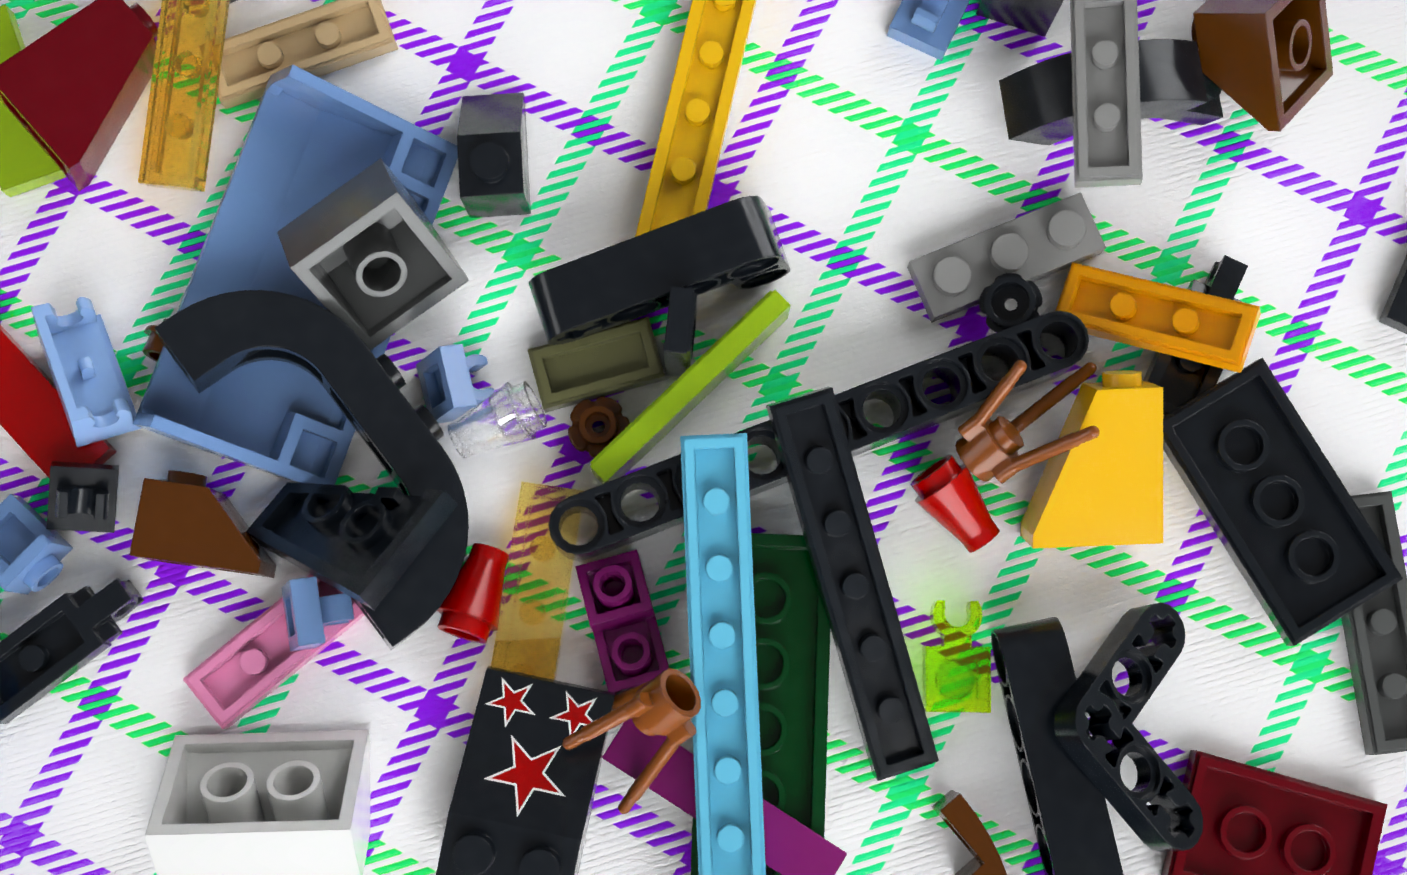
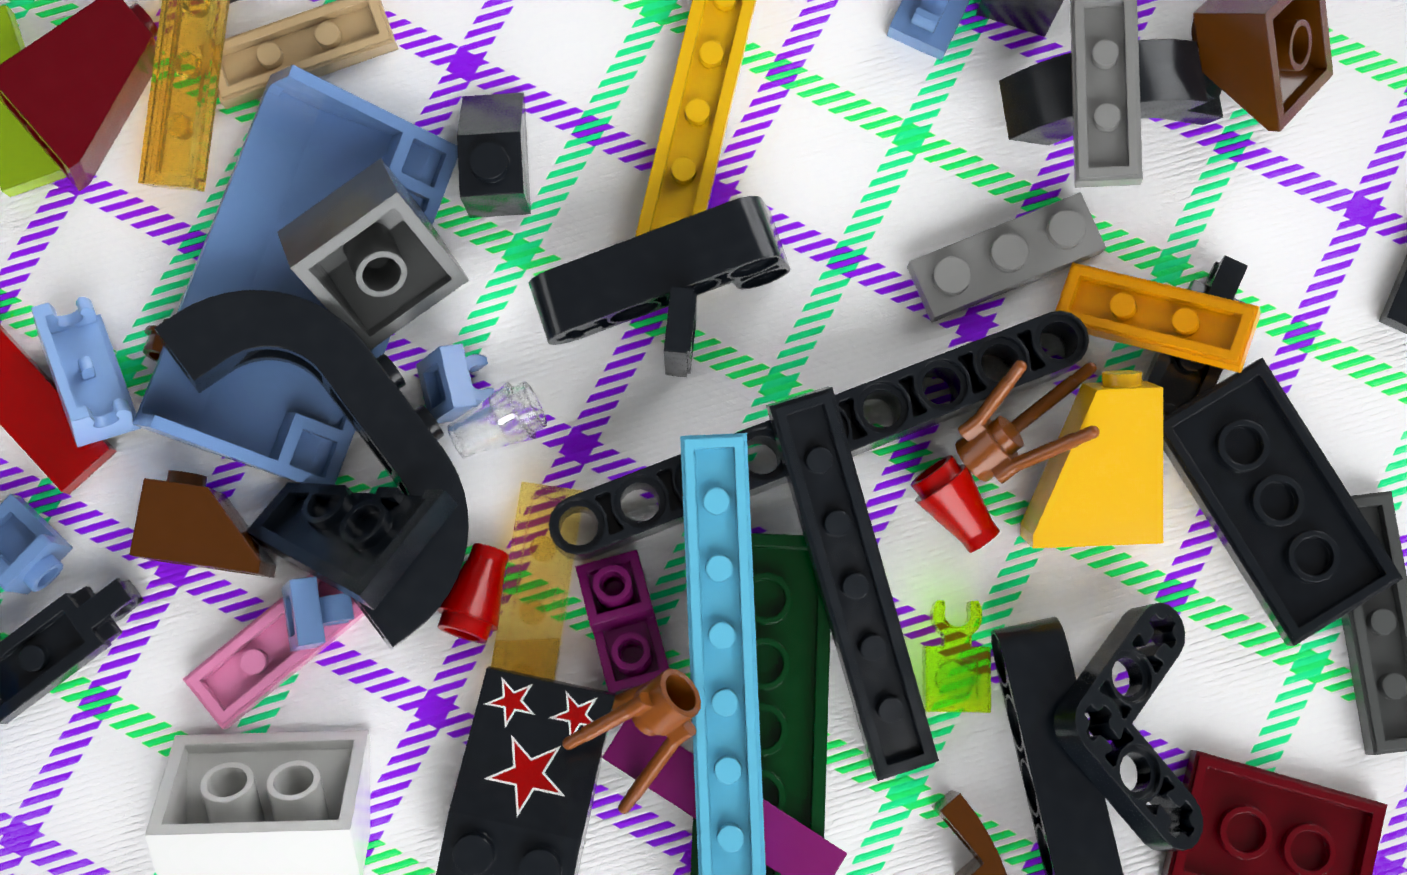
(82, 497): black tile -> none
(586, 414): reddish brown plate -> none
(597, 365): olive tile -> none
(691, 388): lime tile -> none
(1009, 287): black plate -> none

